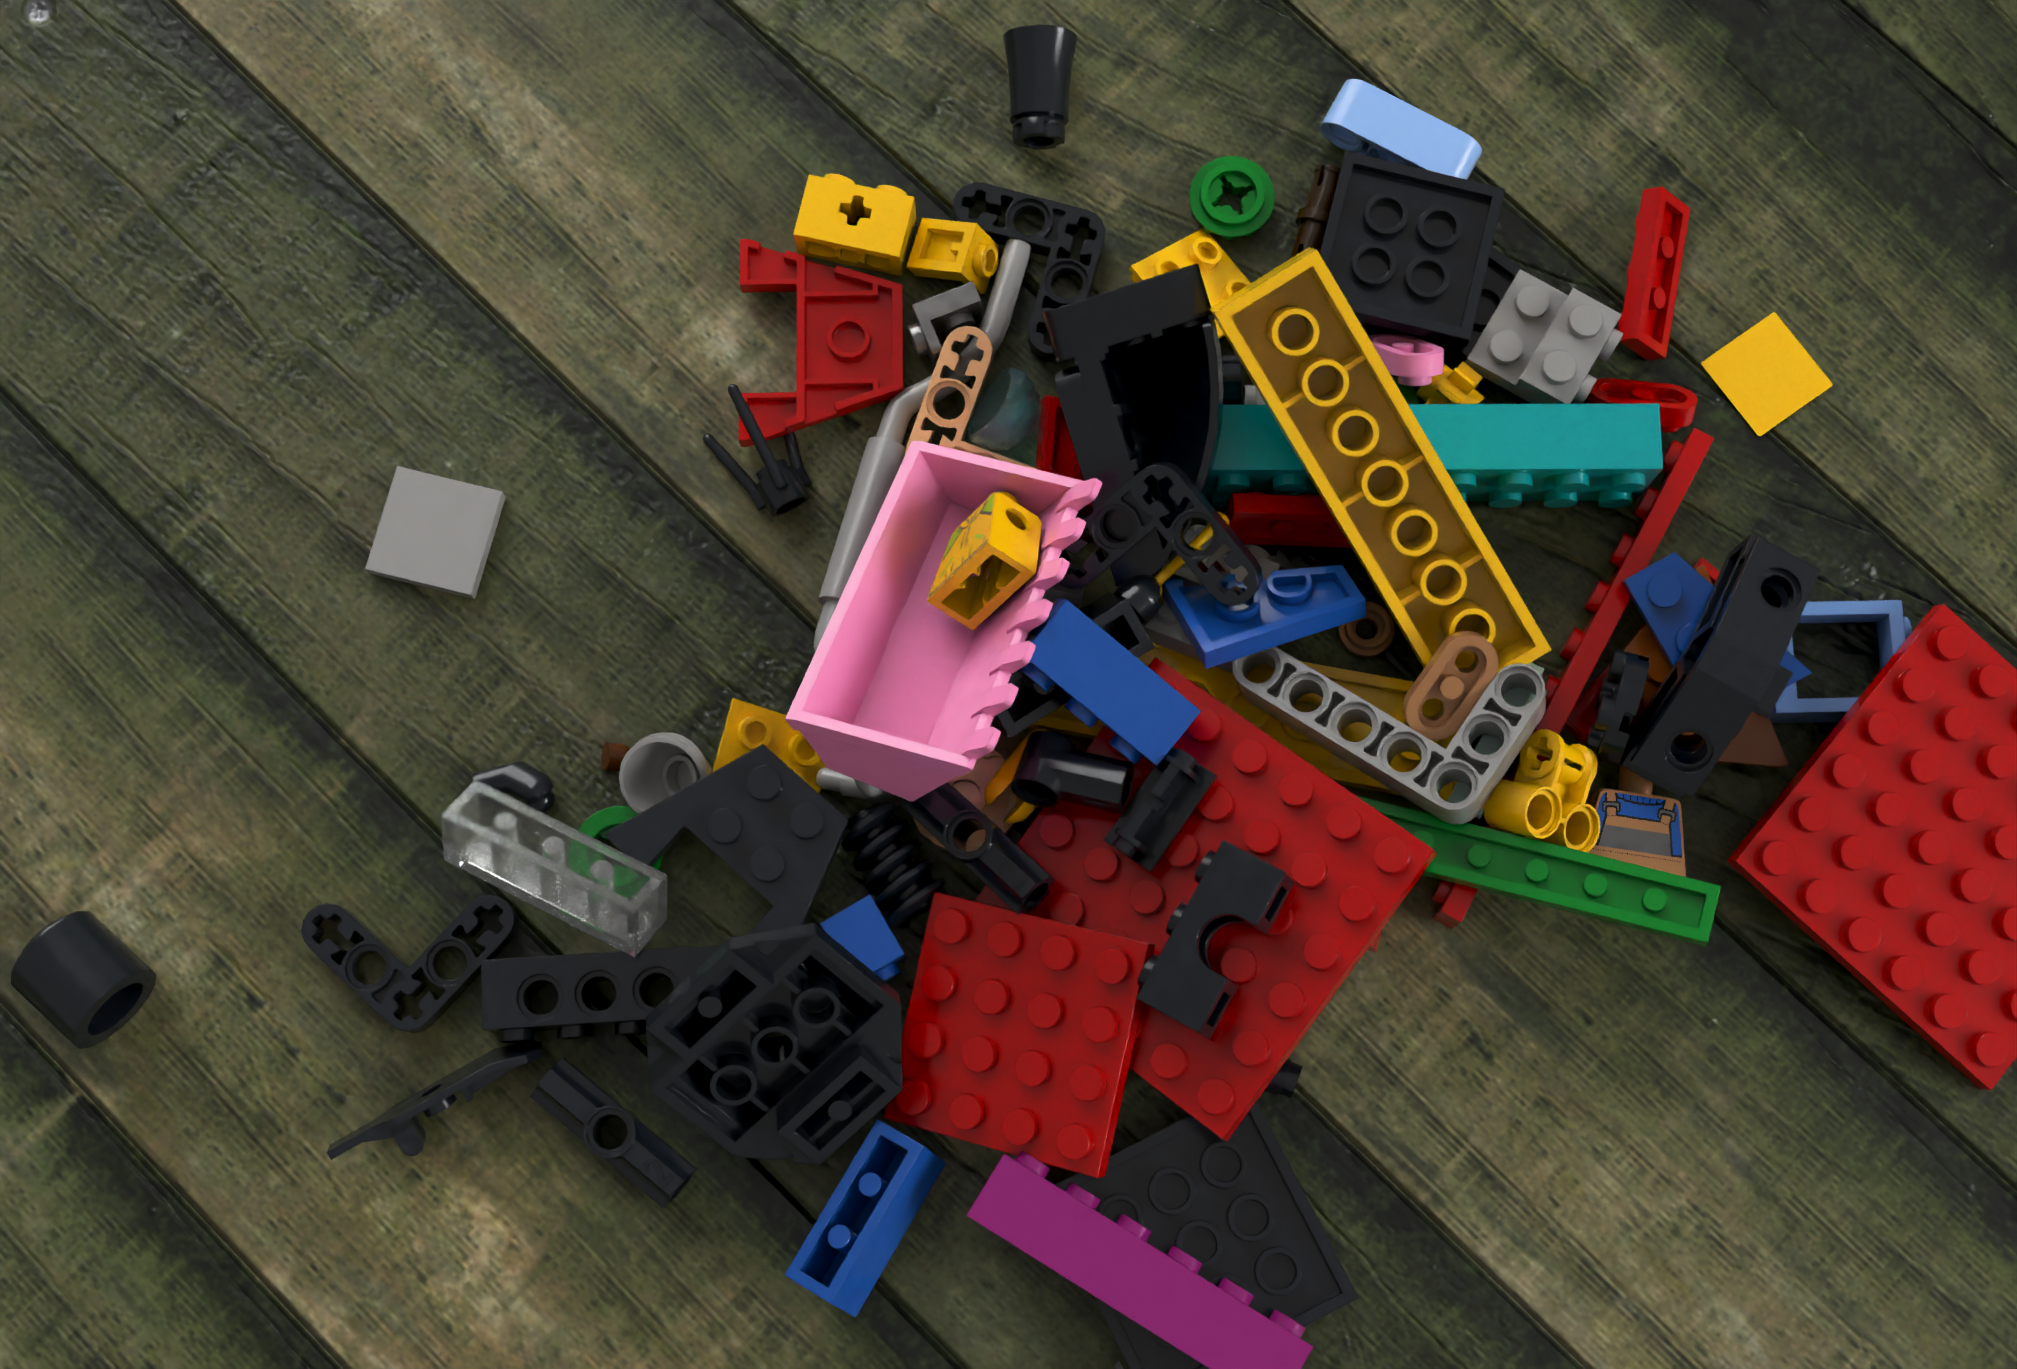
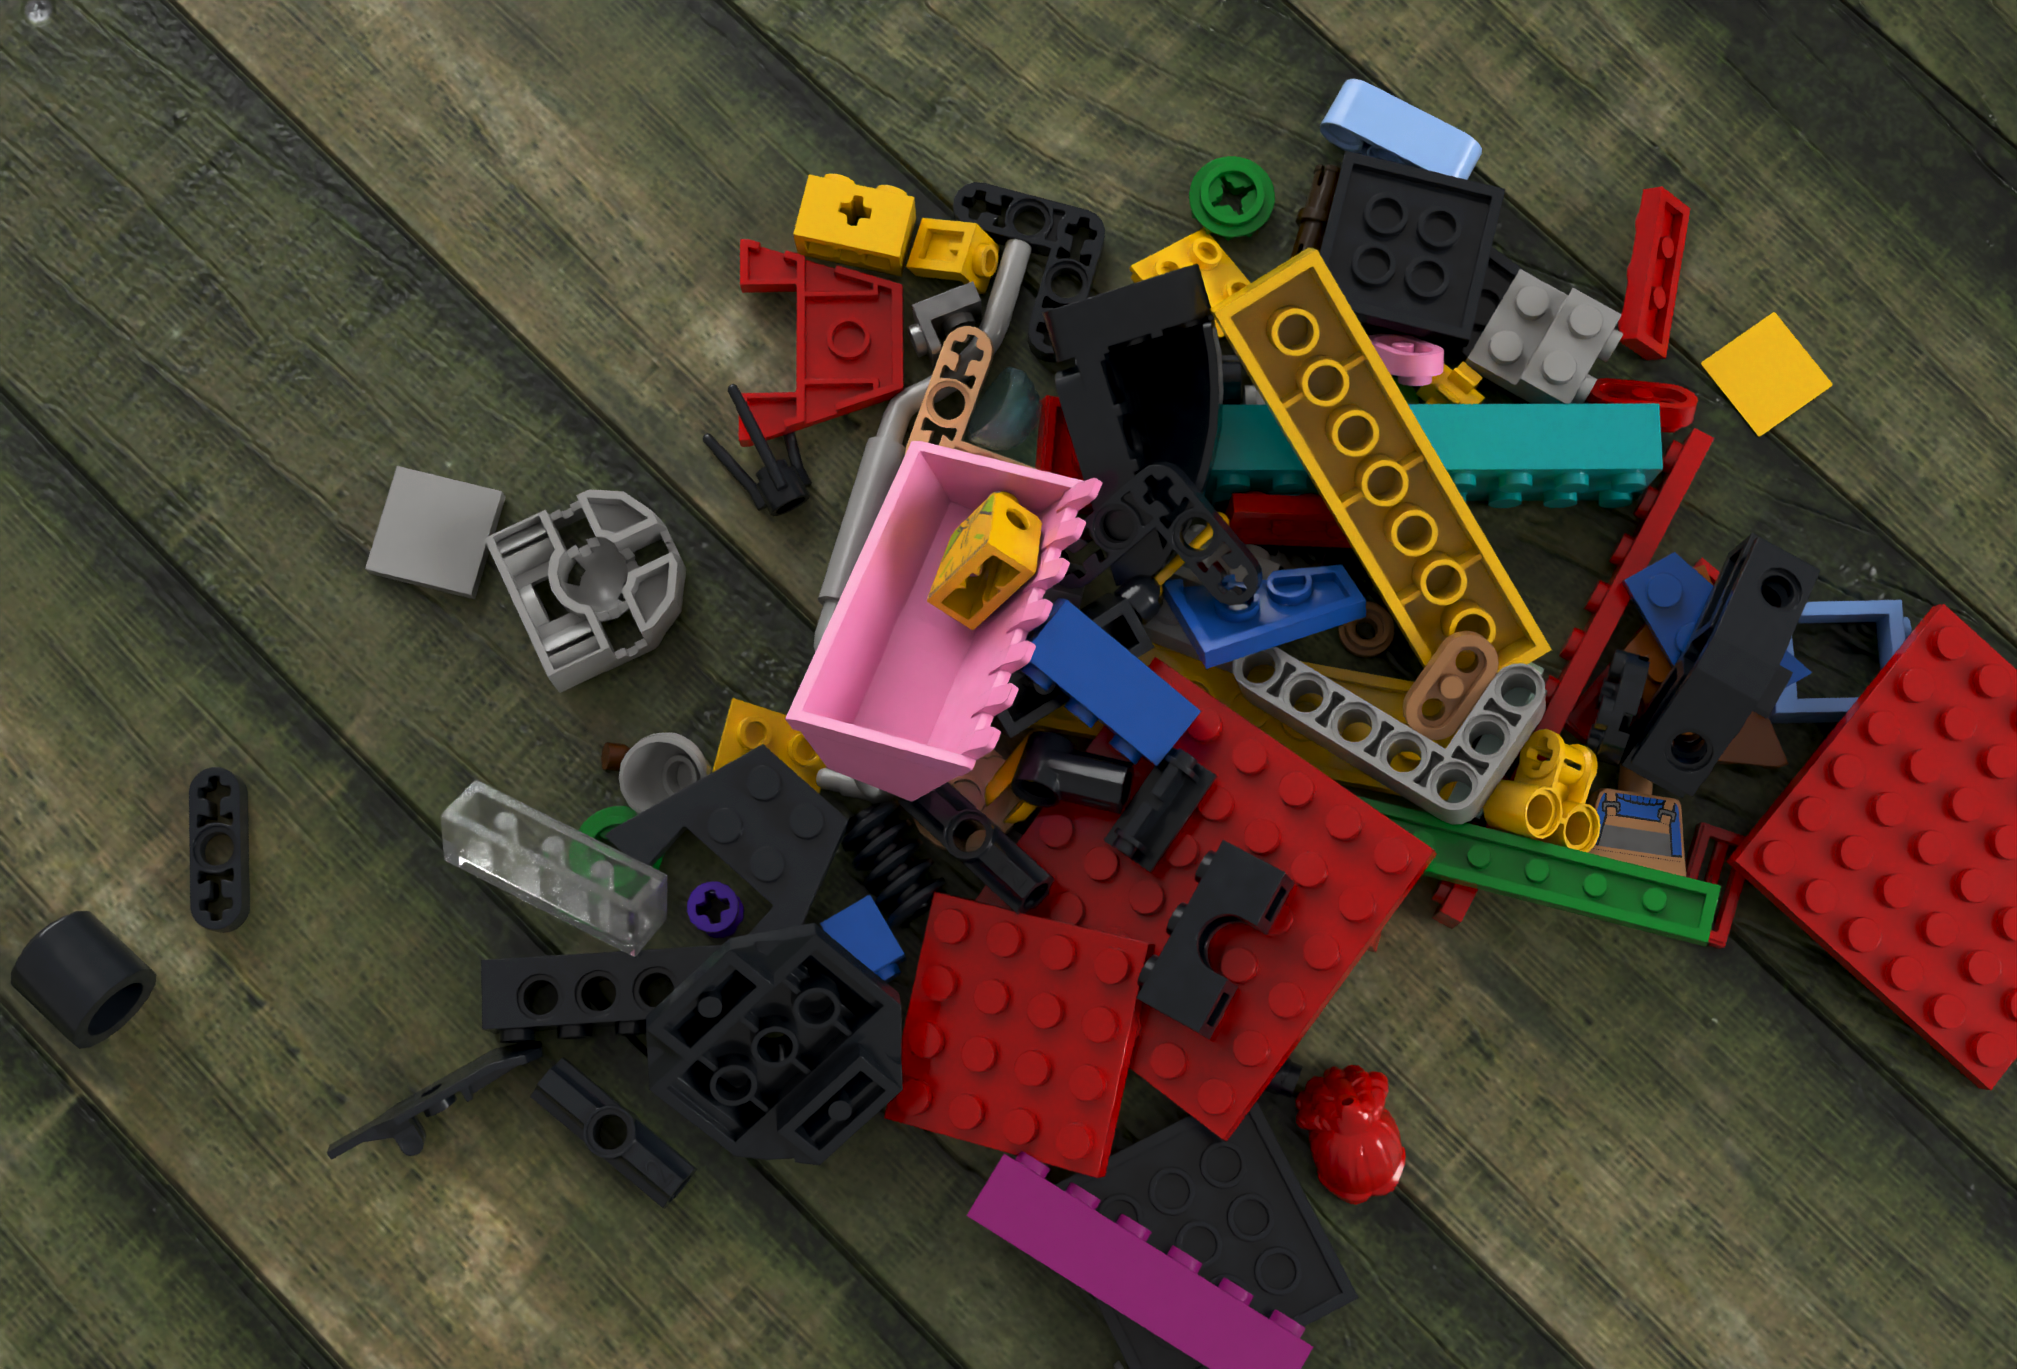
(206, 892): none -> black beam
(399, 977): black beam -> none
(522, 781): black arm -> none
(577, 643): none -> light grey connector
(701, 901): none -> dark purple bush
(865, 1218): blue brick -> none
(1039, 83): black plant -> none
(1352, 1133): none -> red hair
(1724, 838): none -> red tile

